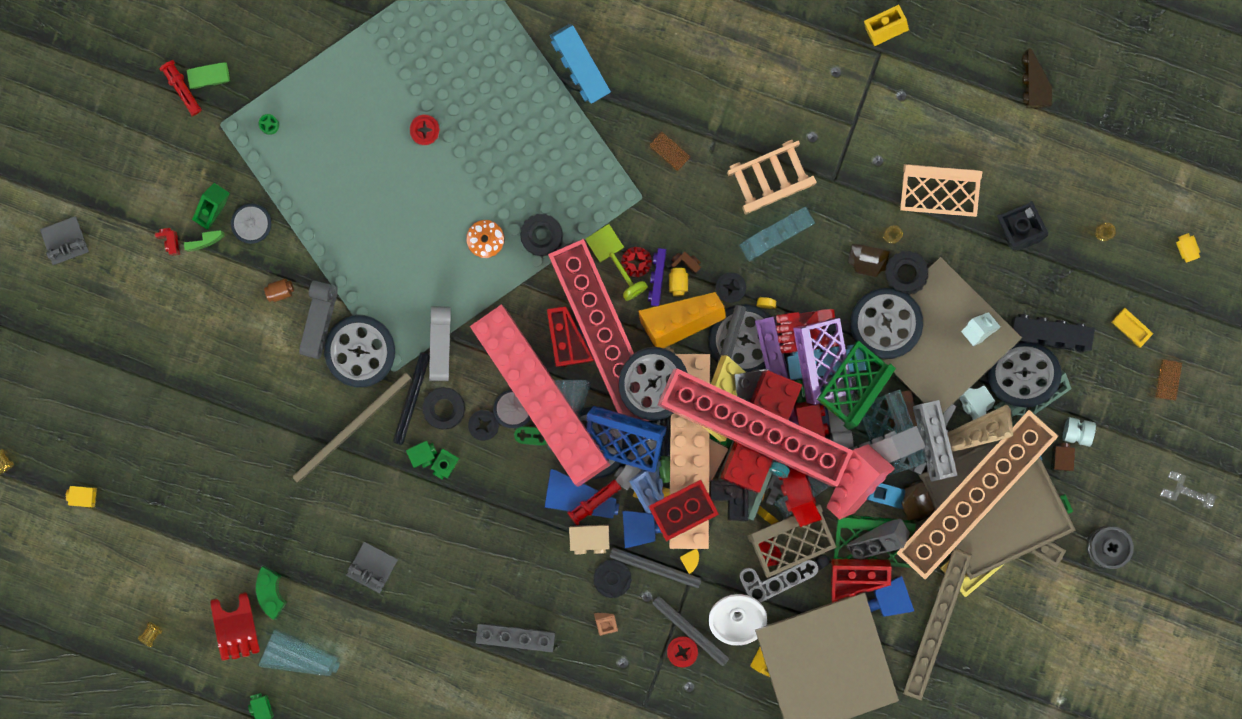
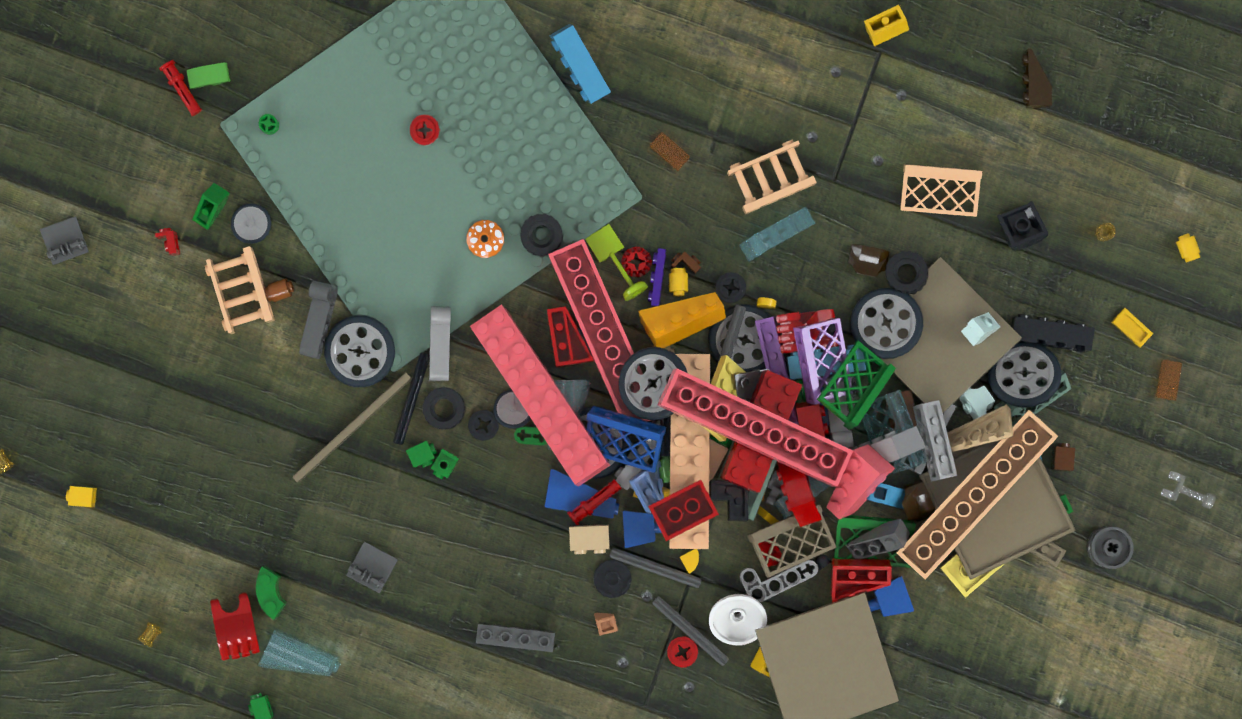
(208, 239): bright green slope -> none
(258, 294): none -> light nougat fence
(779, 469): teal tile -> none
(889, 239): clear yellow bush -> none
(937, 624): dark tan tile -> none
(1078, 431): light aqua wheel -> none

